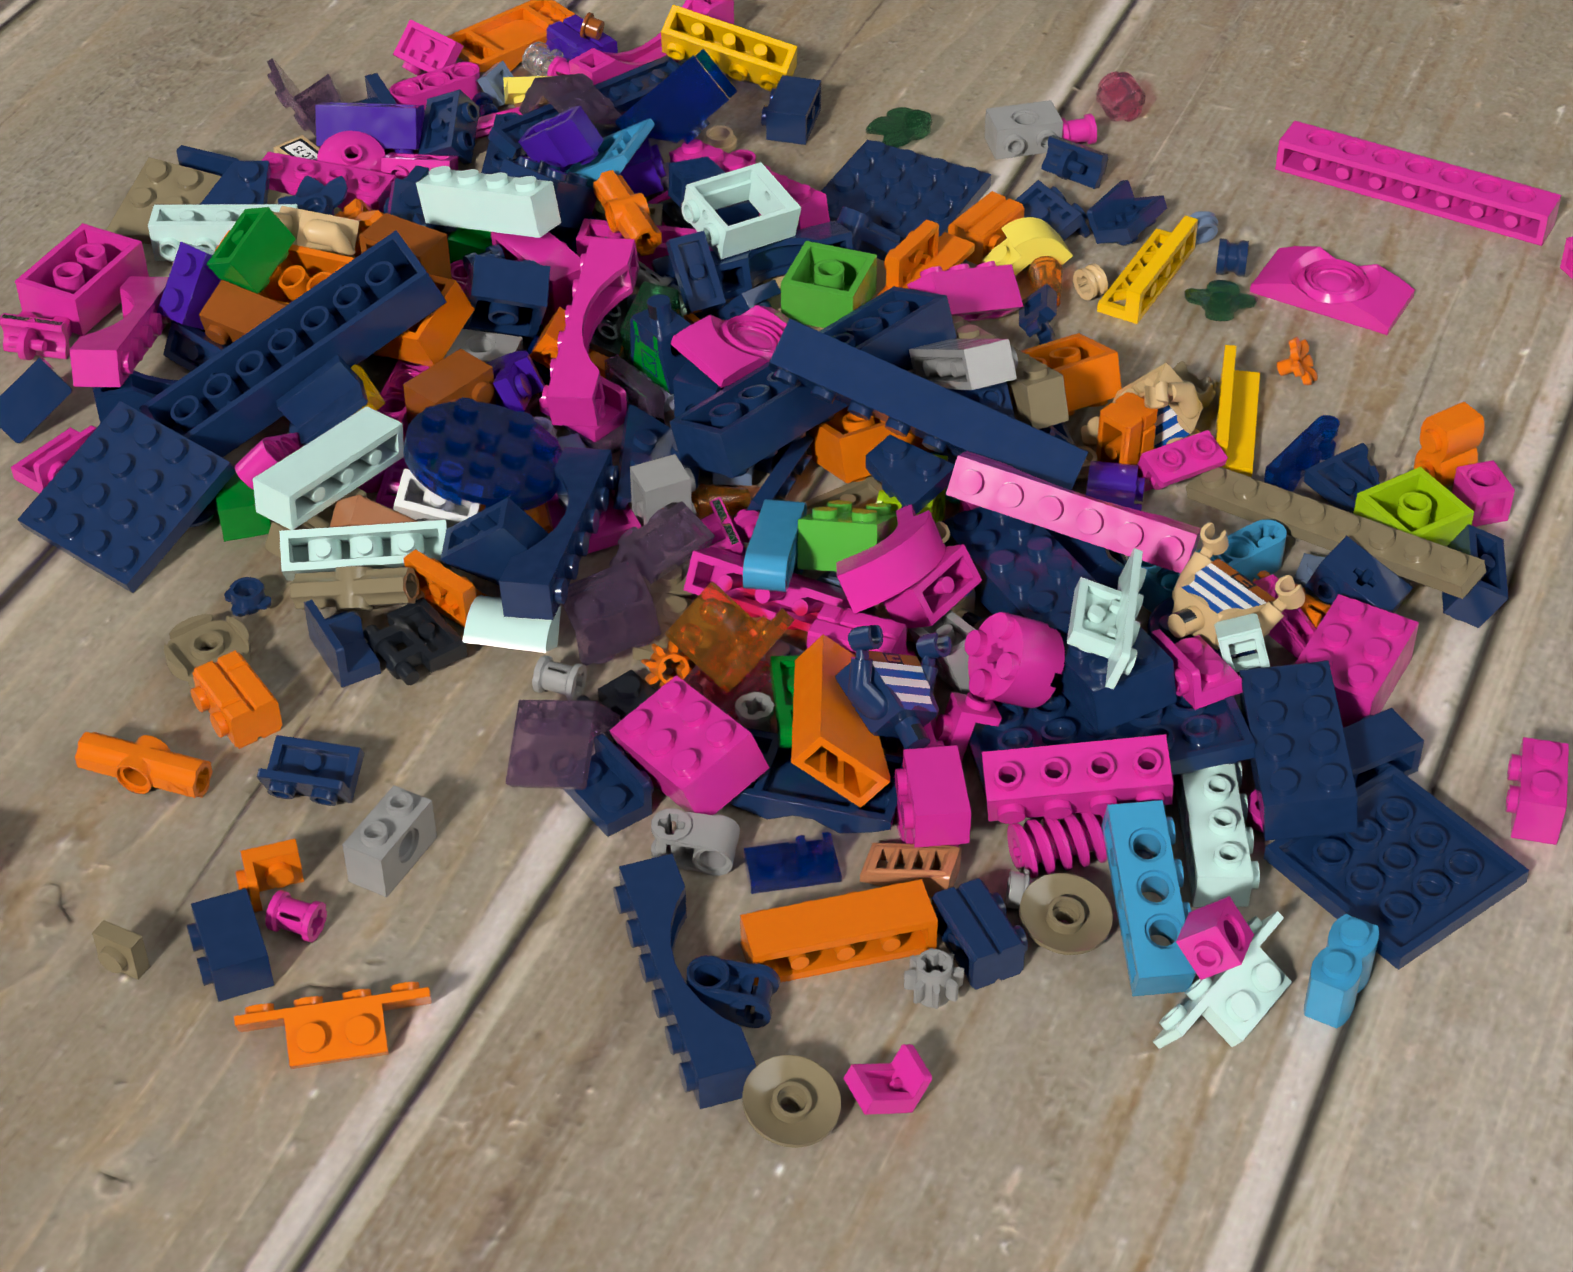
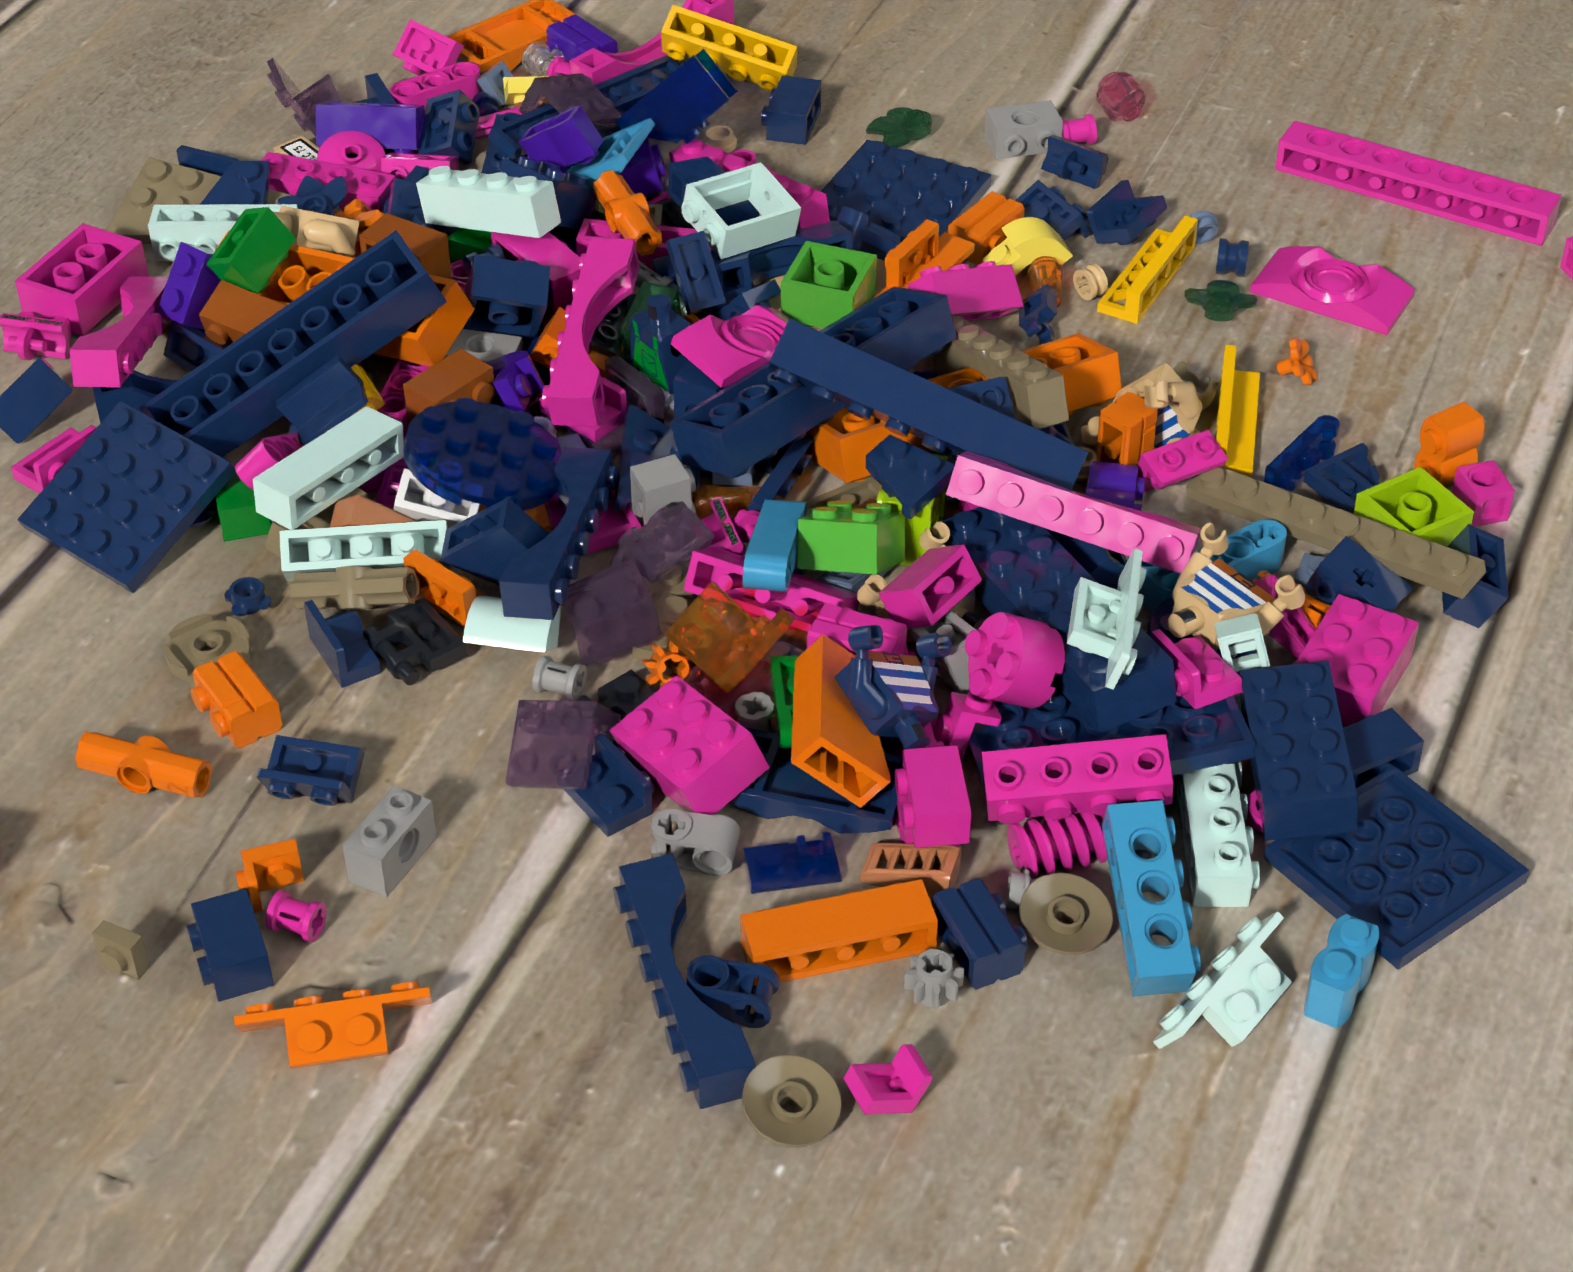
(591, 27): dark orange piece -> none
(893, 563): dark pink arch -> none
(965, 363): light grey brick -> none
(1215, 938): dark pink brick -> none
(1538, 790): dark pink brick -> none

